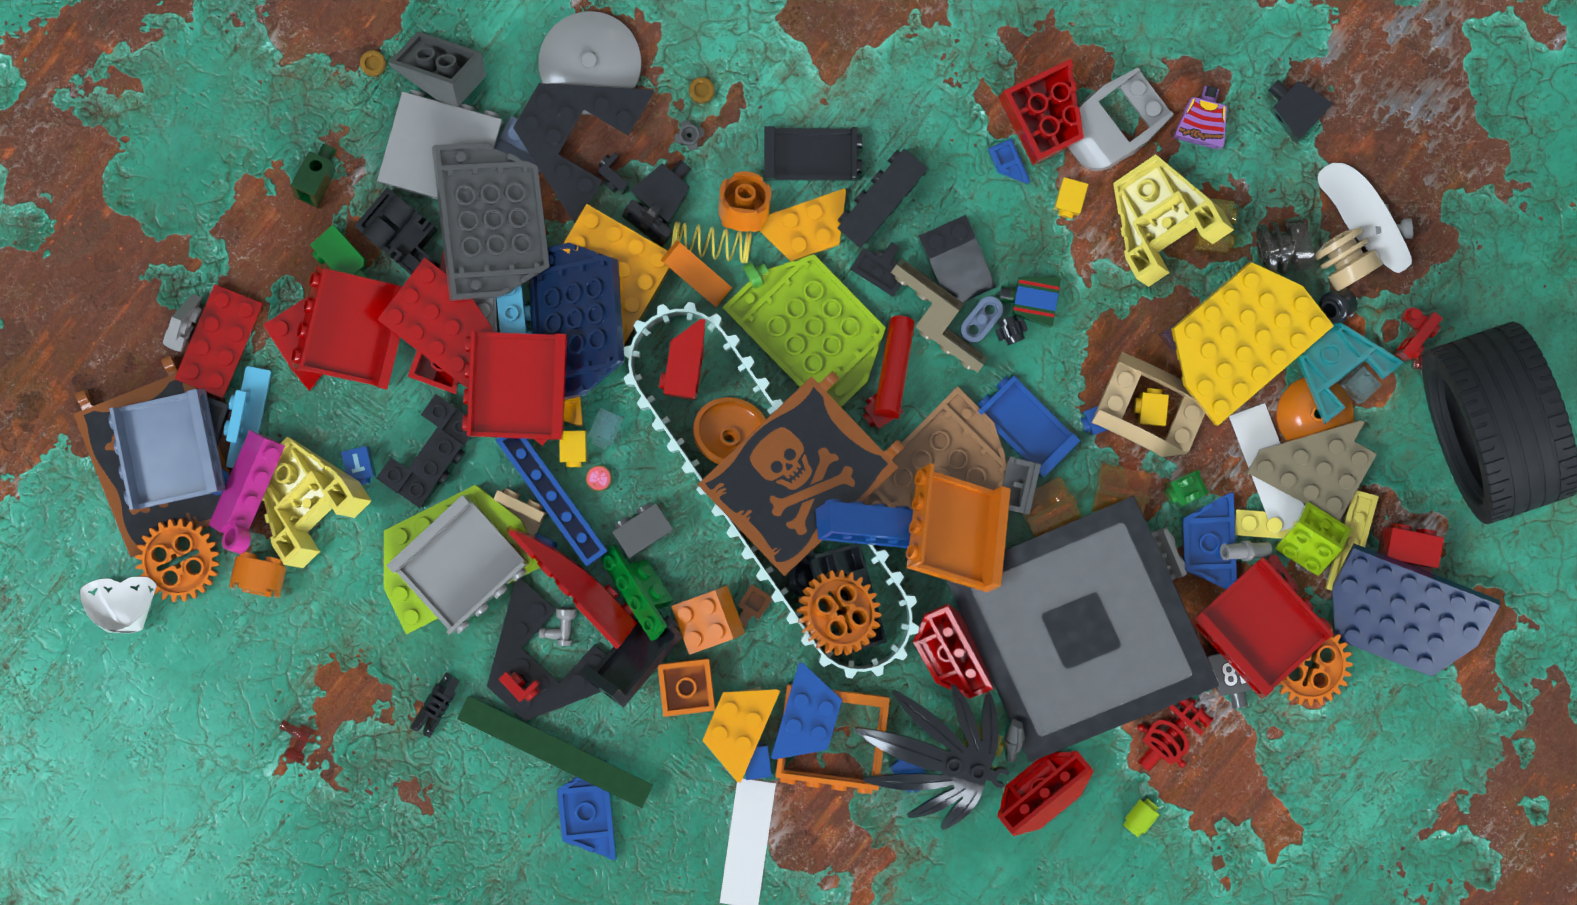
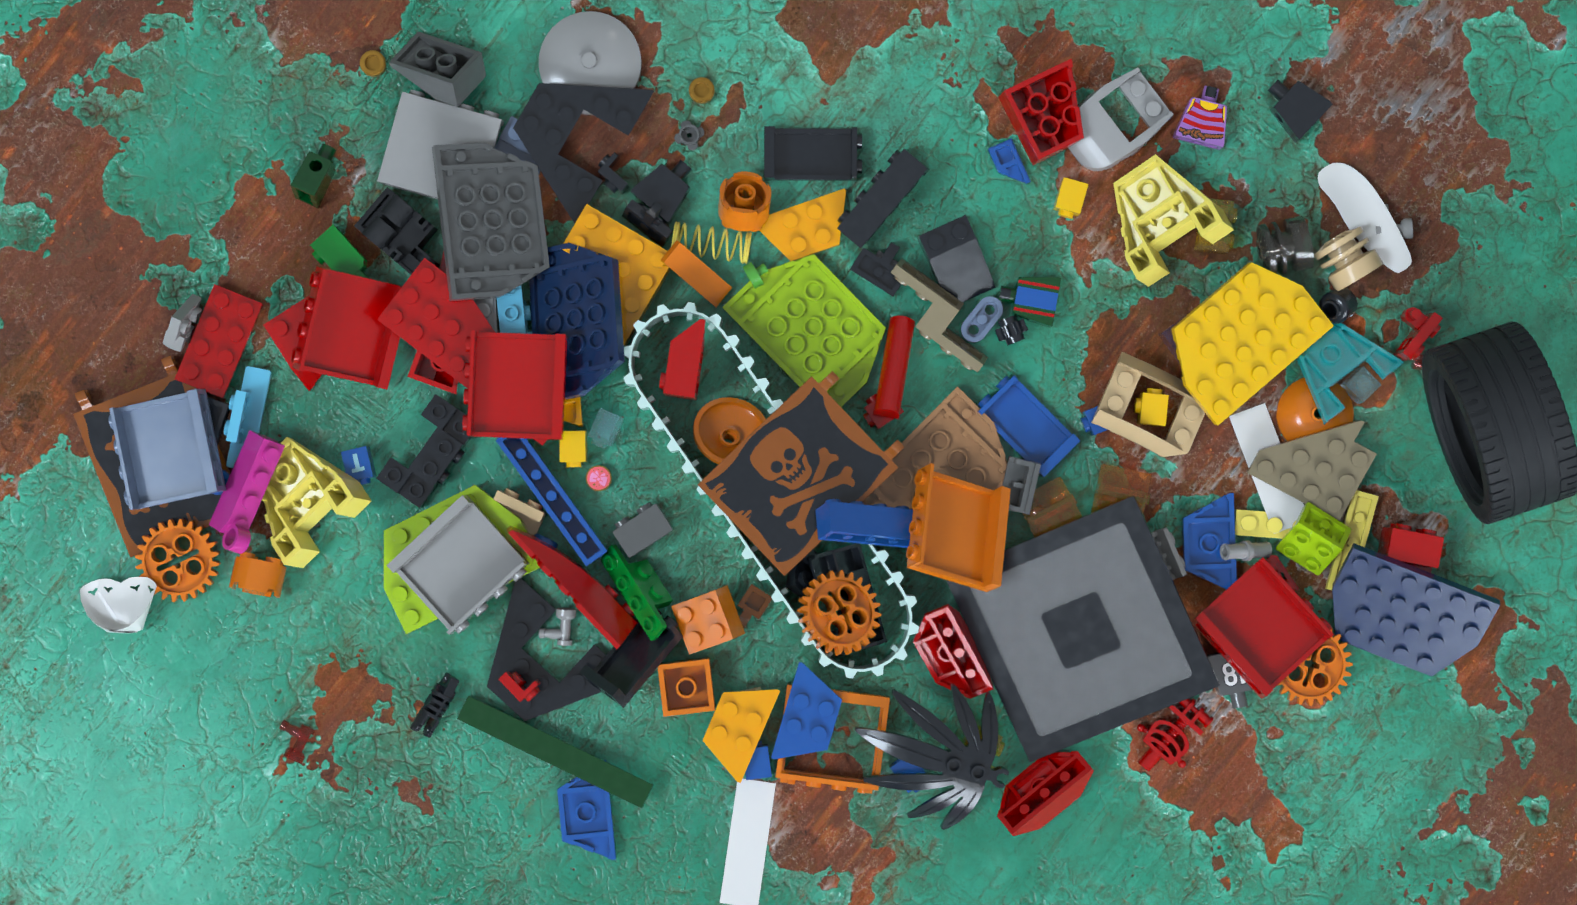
(1014, 740): dark grey piece -> none
(1141, 817): lime brick -> none
(1185, 489): green hinge -> none

